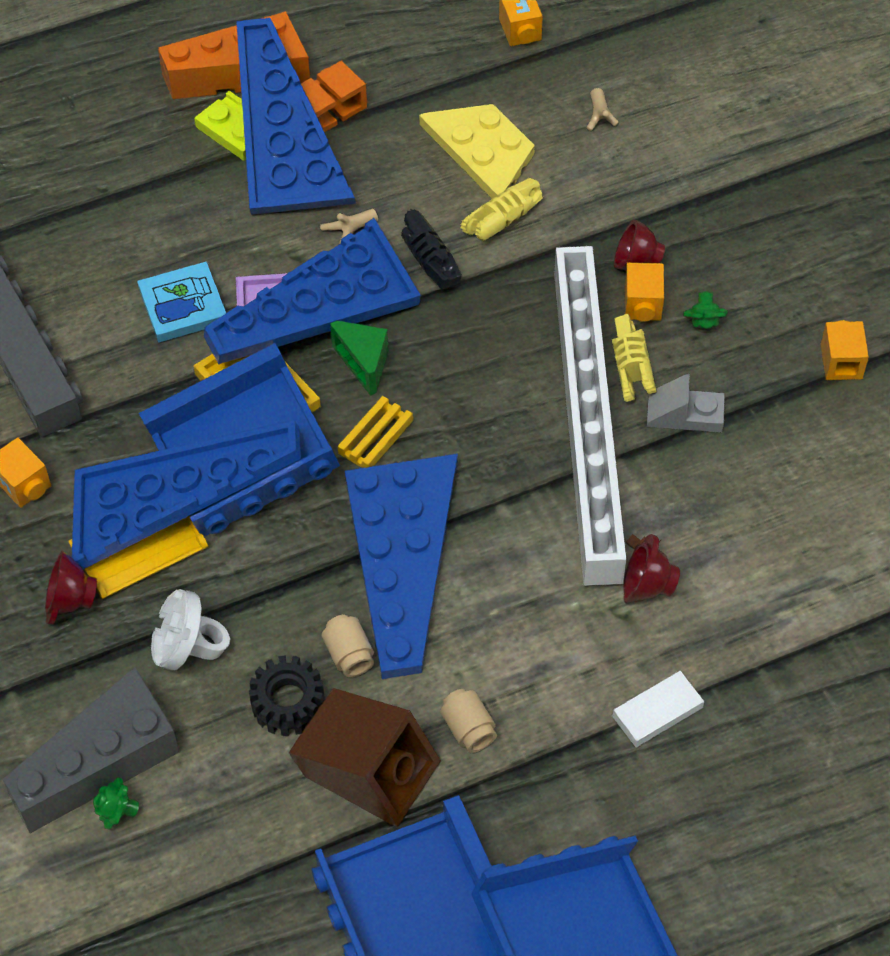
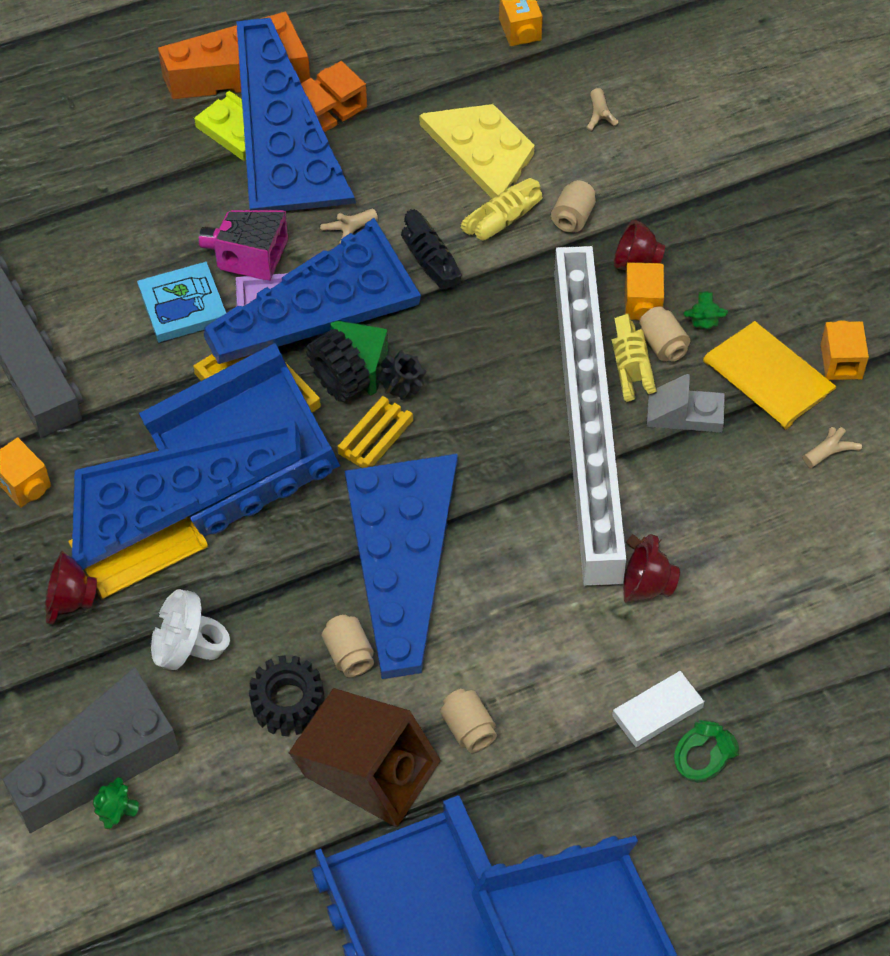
(248, 242): none -> torso
(338, 365): none -> black tyre
(401, 374): none -> black gear
(573, 206): none -> tan brick
(664, 334): none -> tan brick
(726, 748): none -> green piece
(769, 373): none -> yellow piece
(829, 446): none -> tan bar

